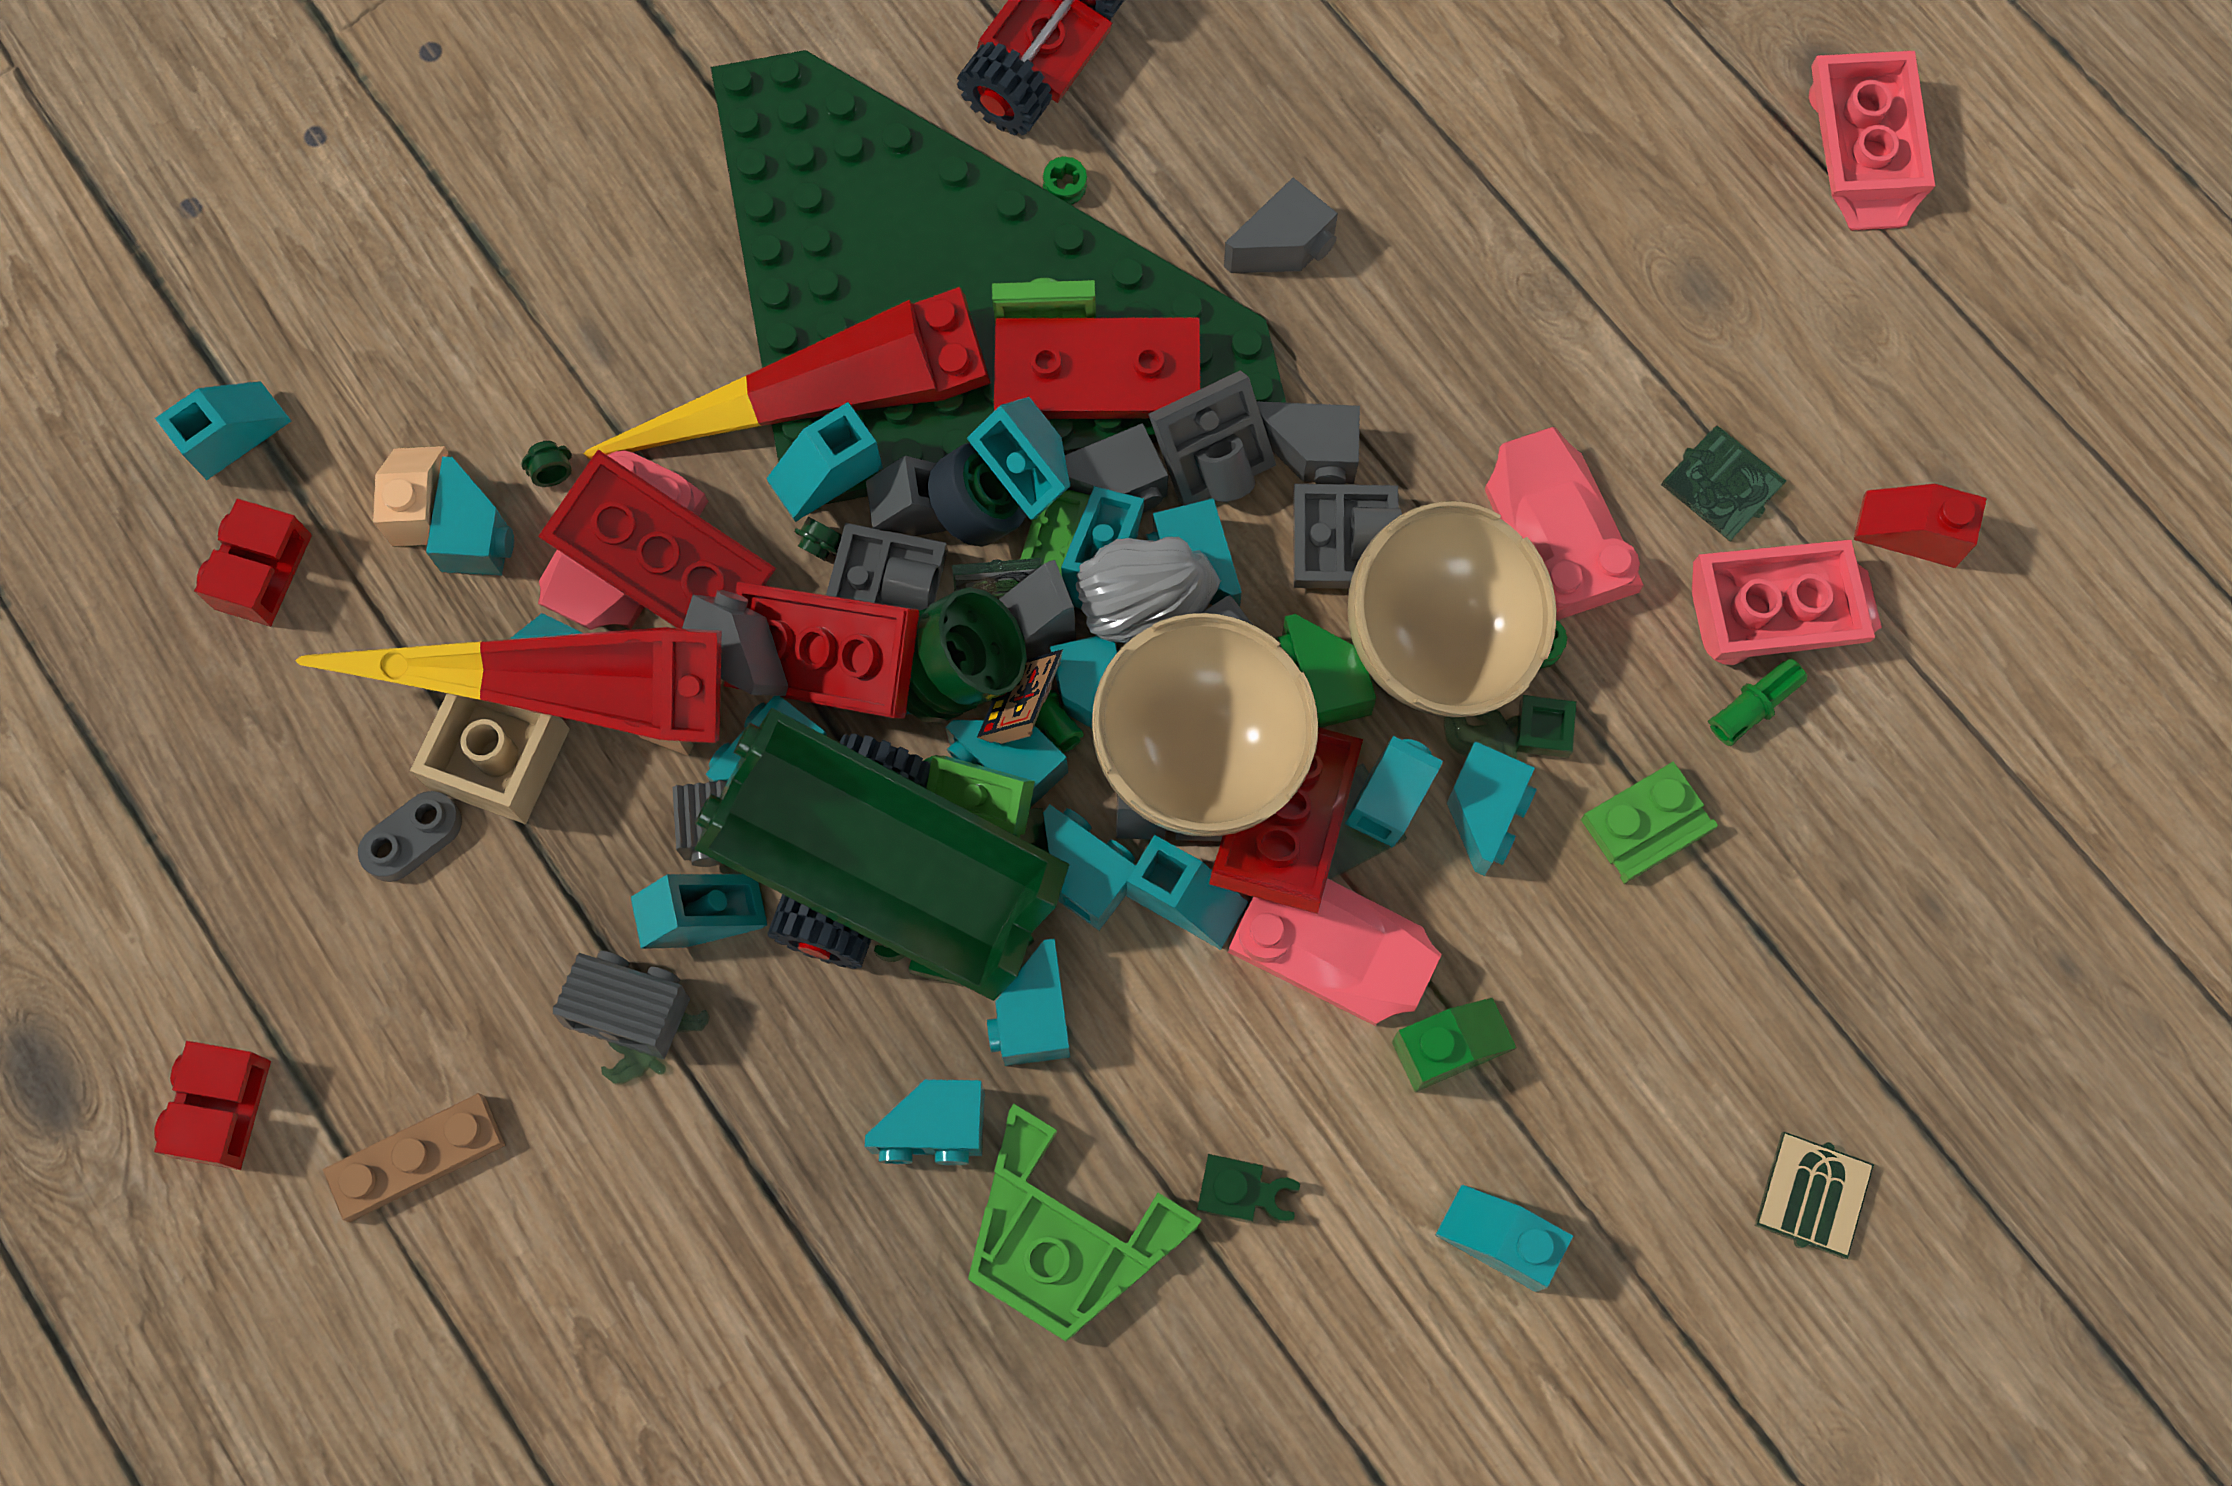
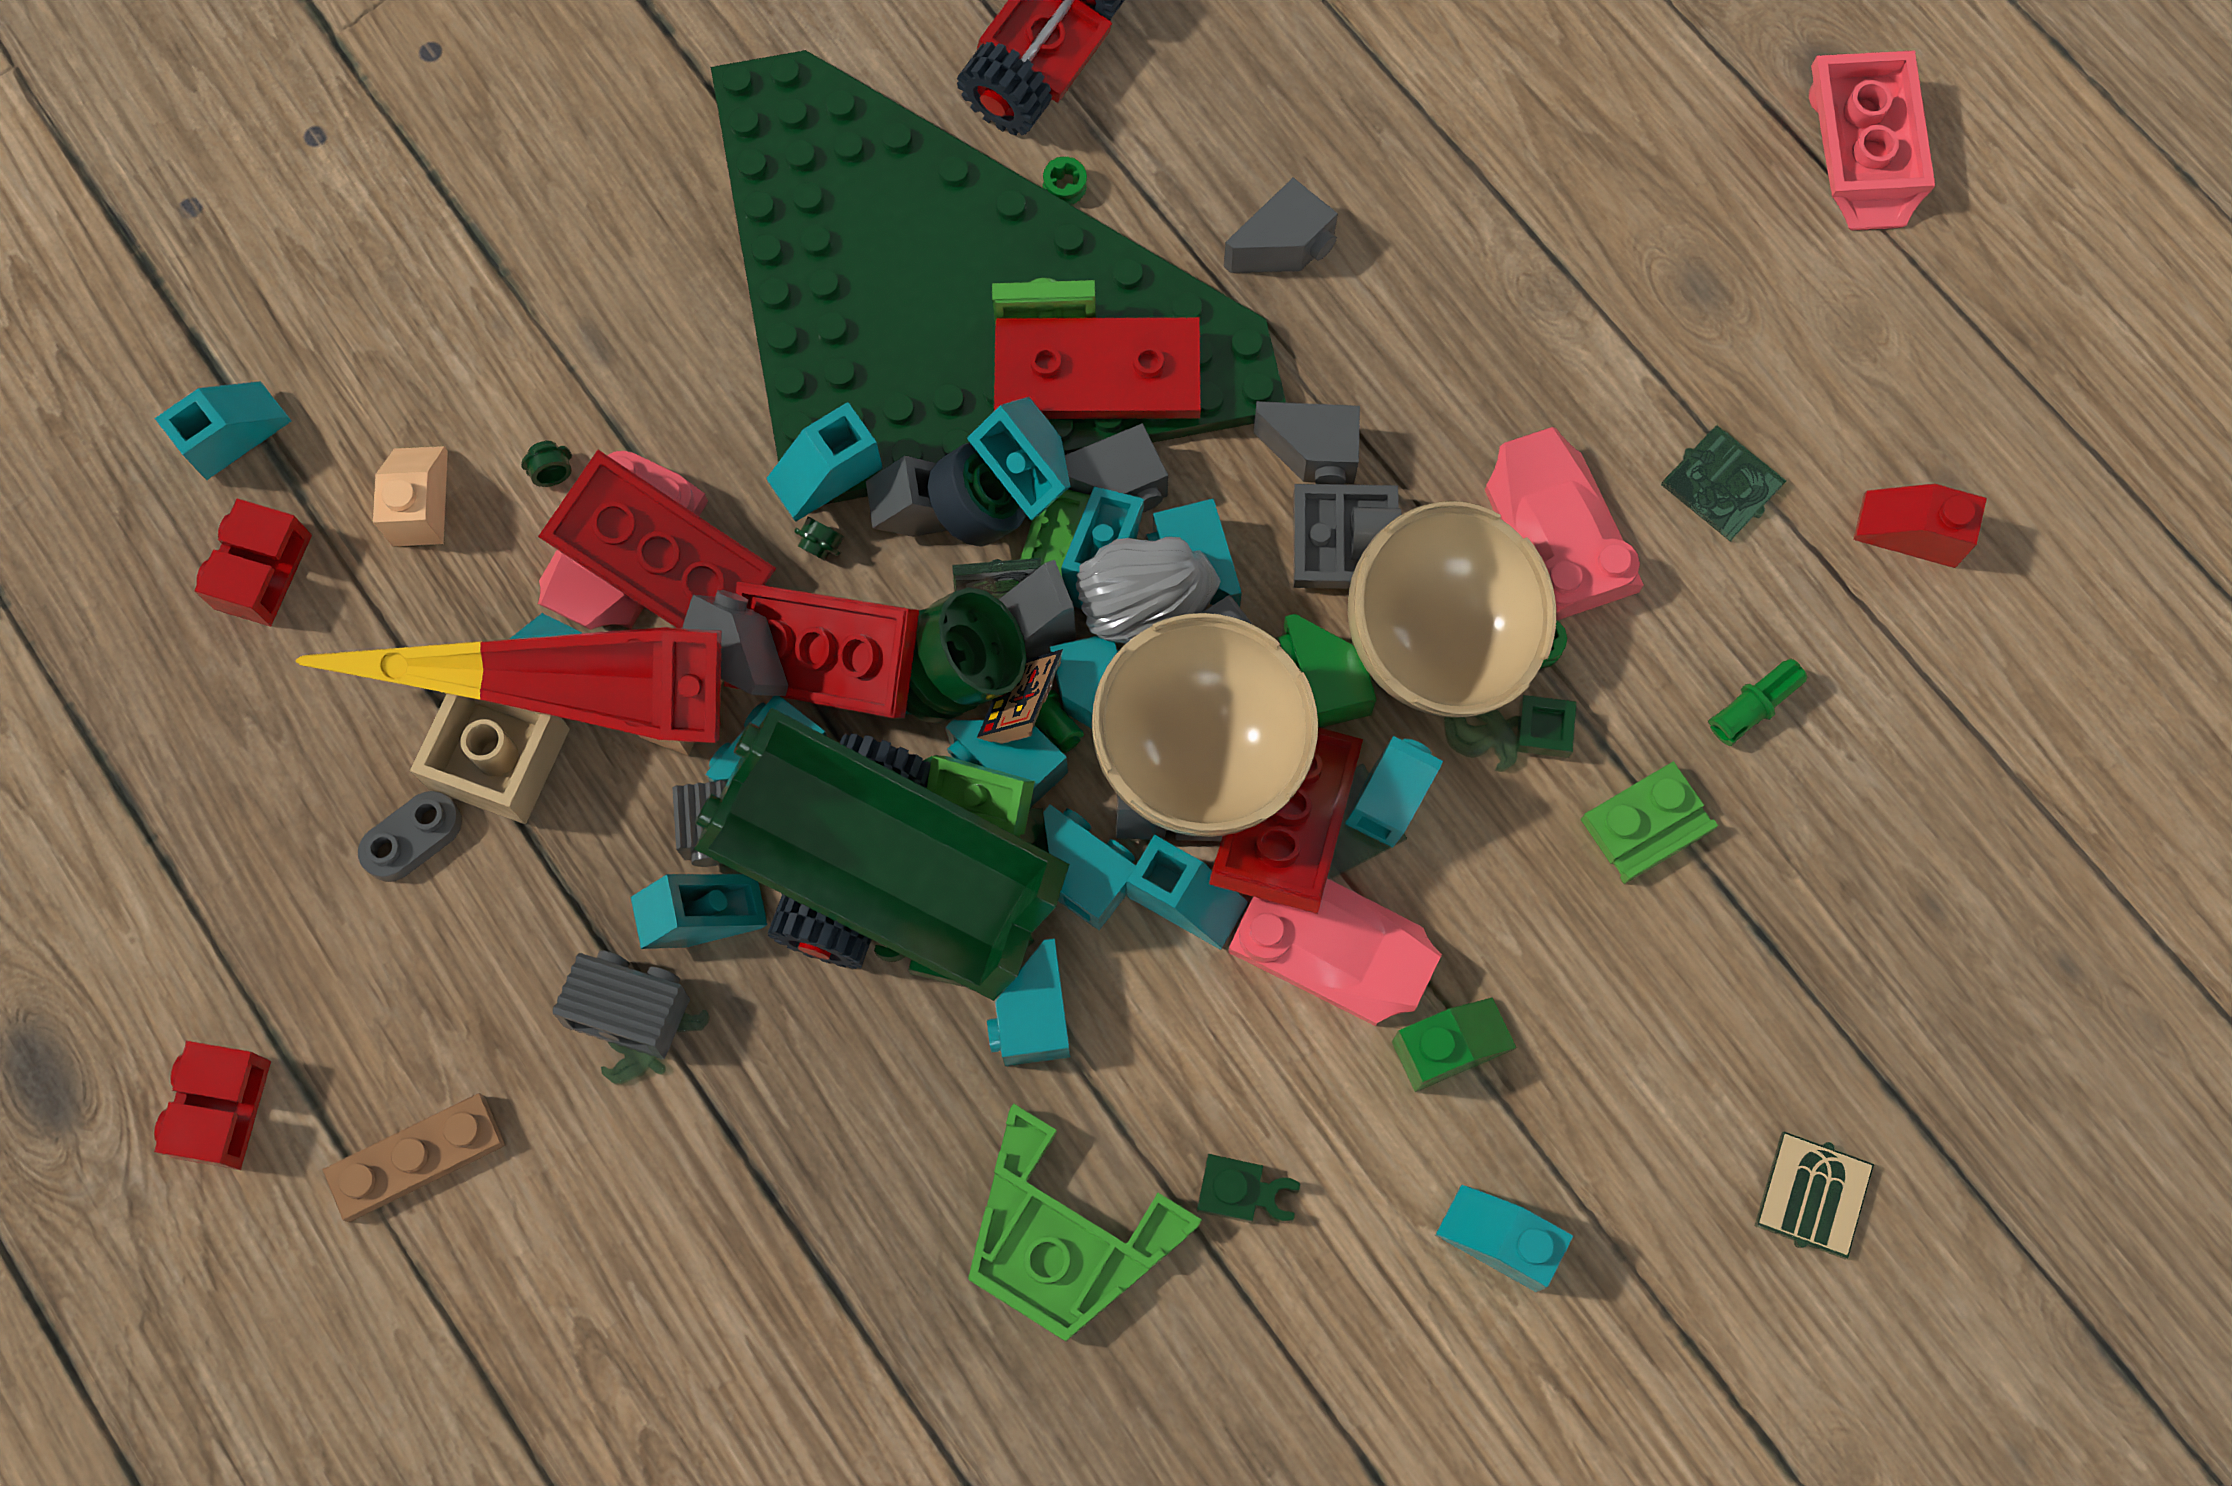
(466, 527): teal slope -> none
(885, 361): red plate -> none
(887, 568): dark grey plate -> none
(935, 1120): teal slope -> none
(1214, 441): dark grey plate -> none
(1485, 801): teal slope -> none
(1782, 600): coral slope -> none

